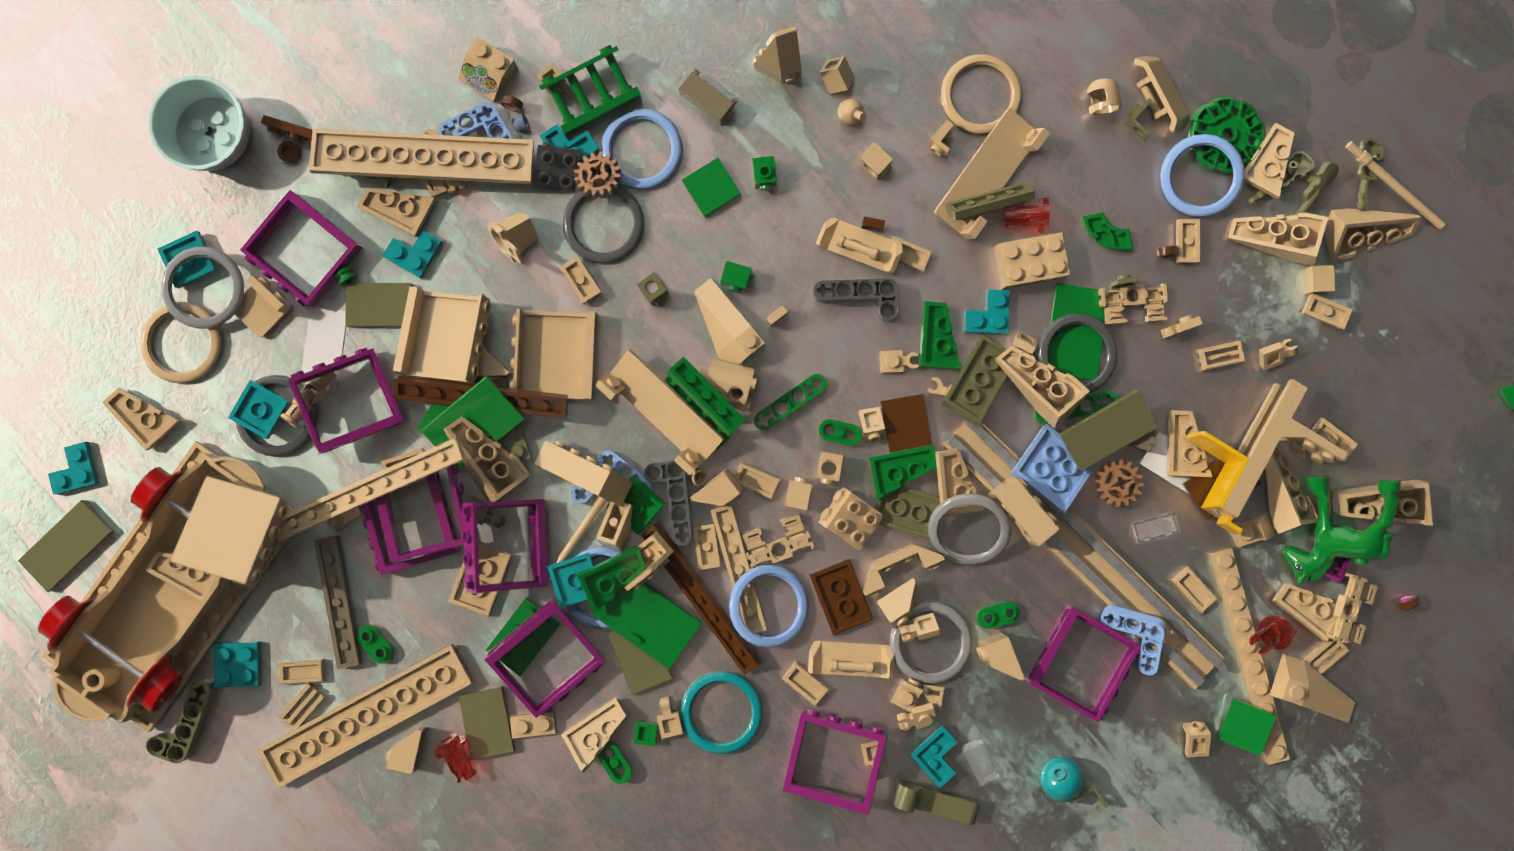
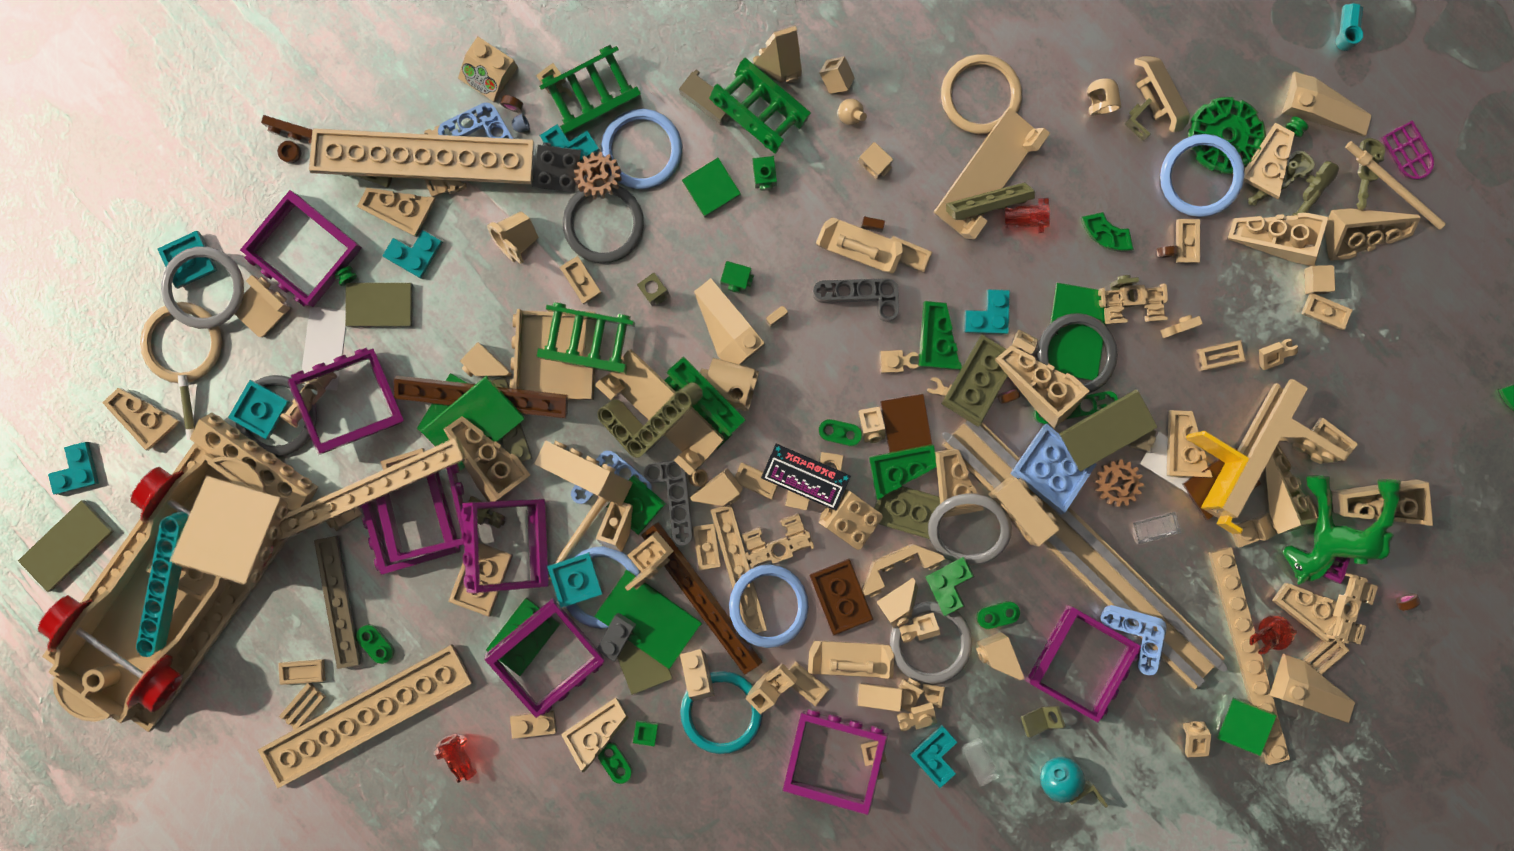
(161, 587): none -> teal beam
(182, 118): light aqua piece -> none
(186, 405): none -> olive bar
(187, 718): olive beam -> none
(237, 664): teal plate -> none
(279, 479): none -> tan brick
(406, 753): tan slope -> none
(442, 336): tan panel -> none
(486, 723): olive tile -> none
(572, 355): none -> green fence
(608, 577): green wing -> none
(616, 636): none -> dark grey plate
(639, 438): none -> olive beam
(669, 721): tan plate -> none
(697, 675): none -> tan brick
(768, 90): none -> green fence
(769, 687): none -> tan brick
(788, 399): green beam -> none
(805, 477): none -> black sticker
(880, 697): none -> tan tile
(935, 801): olive beam -> none
(942, 134): tan bracket -> none
(944, 583): none -> green plate
(1008, 396): none -> reddish brown tile
(1031, 260): tan brick -> none
(1041, 720): none -> olive bracket
(1194, 589): tan tile -> none
(1297, 126): none -> green bush
(1320, 104): none -> tan wedge
(1350, 25): none -> teal piece
(1409, 164): none -> magenta window

